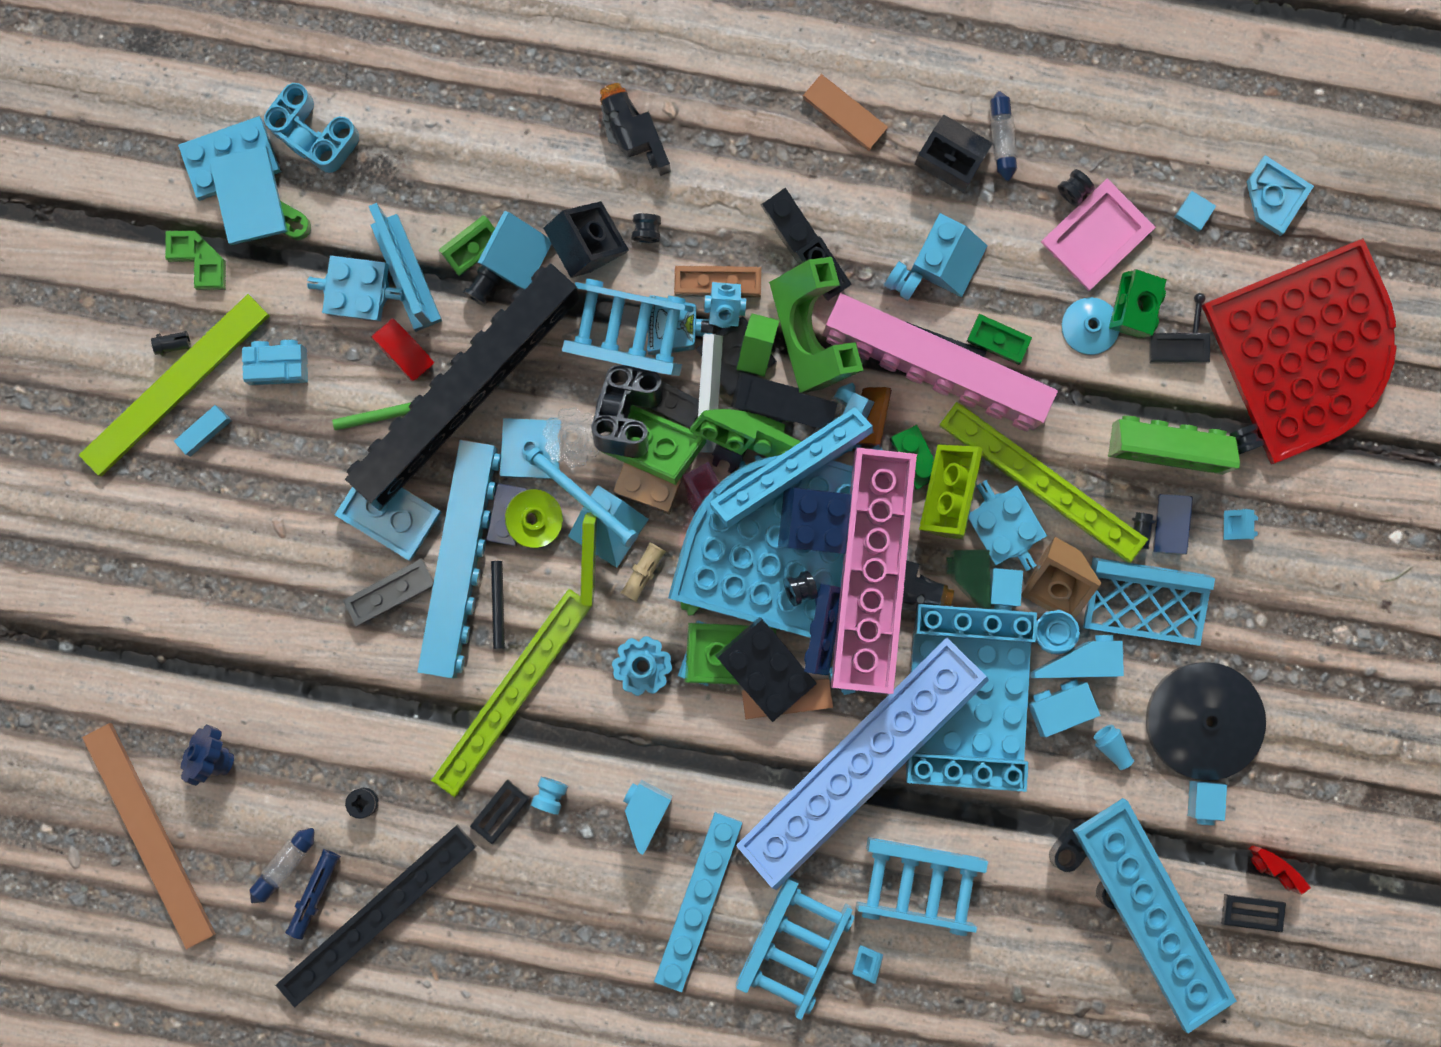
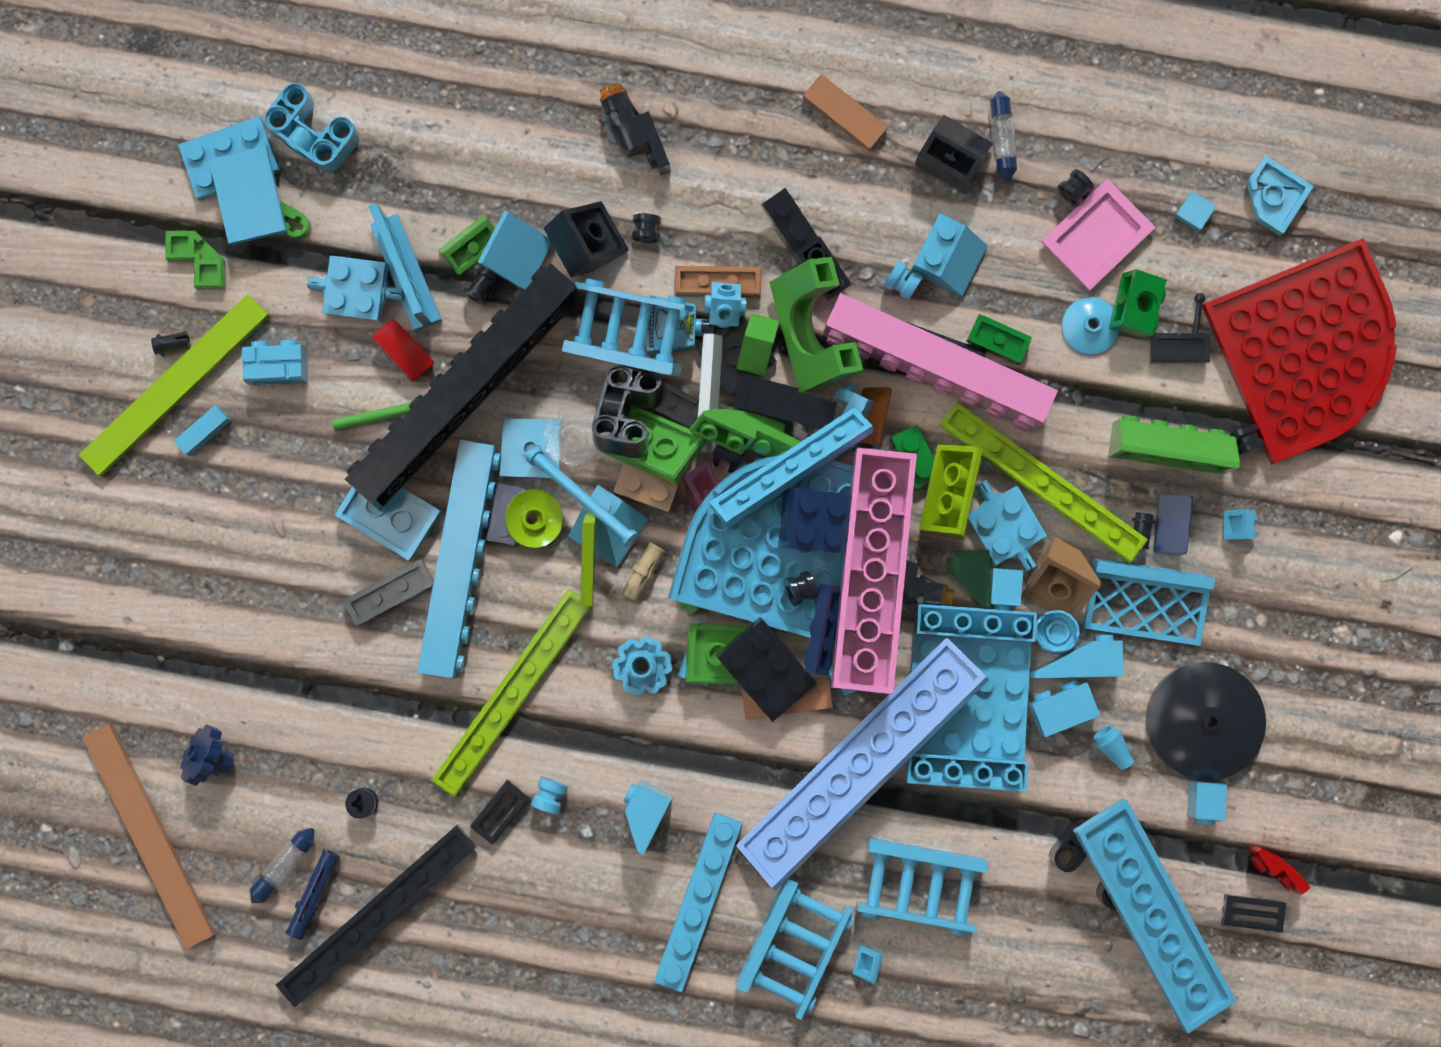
(497, 604): black bar -> none

